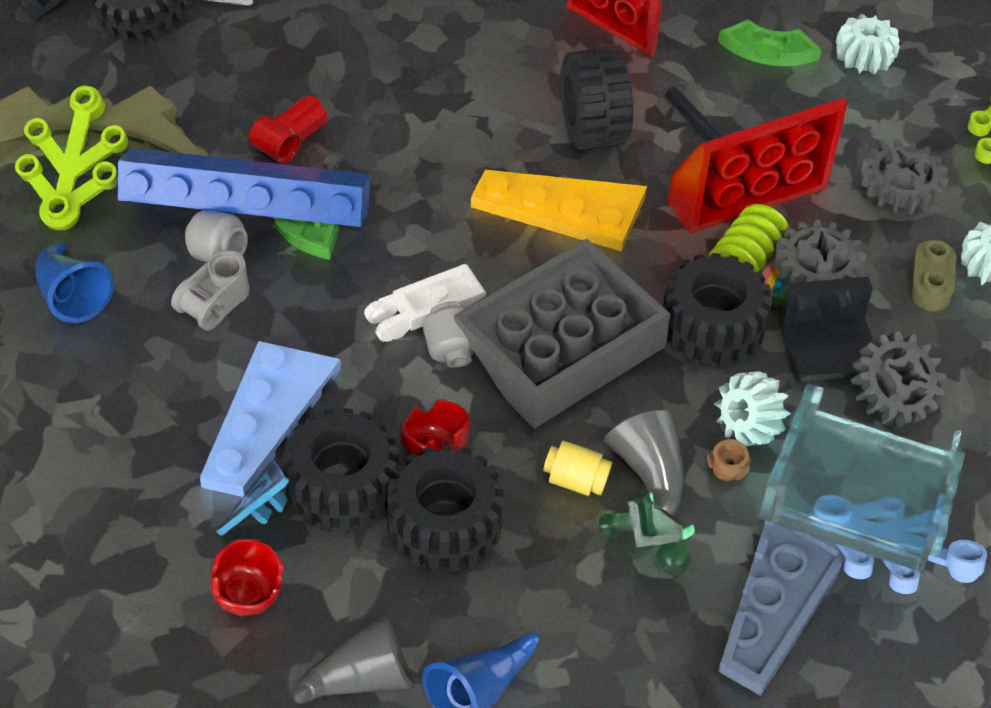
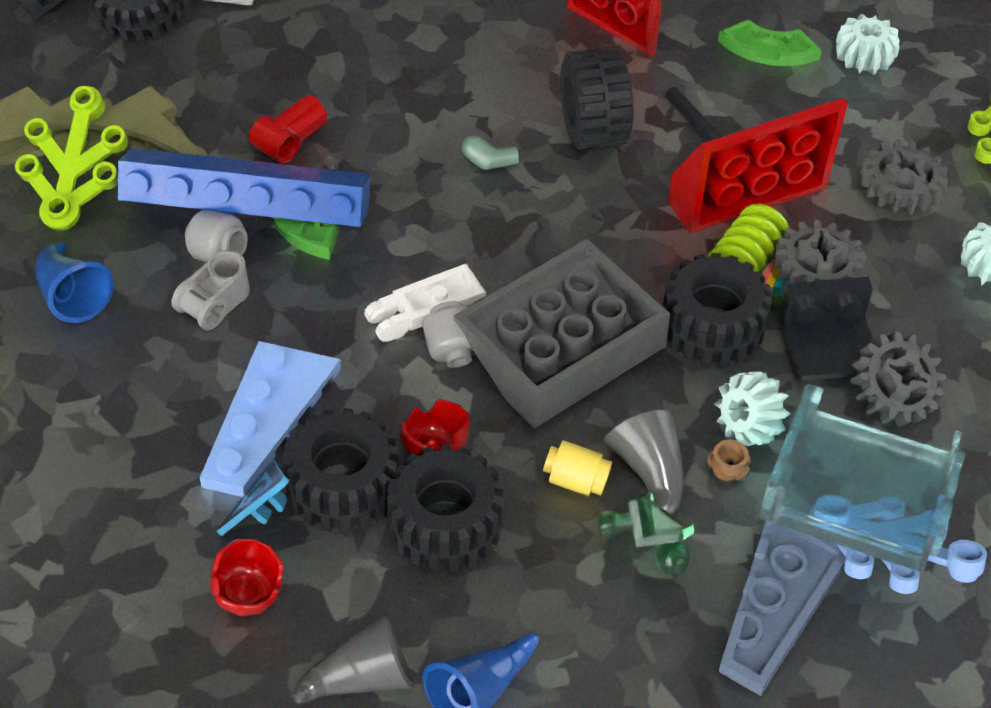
(486, 155): none -> sand green arm
(563, 205): yellow wing -> none
(933, 275): olive plate -> none

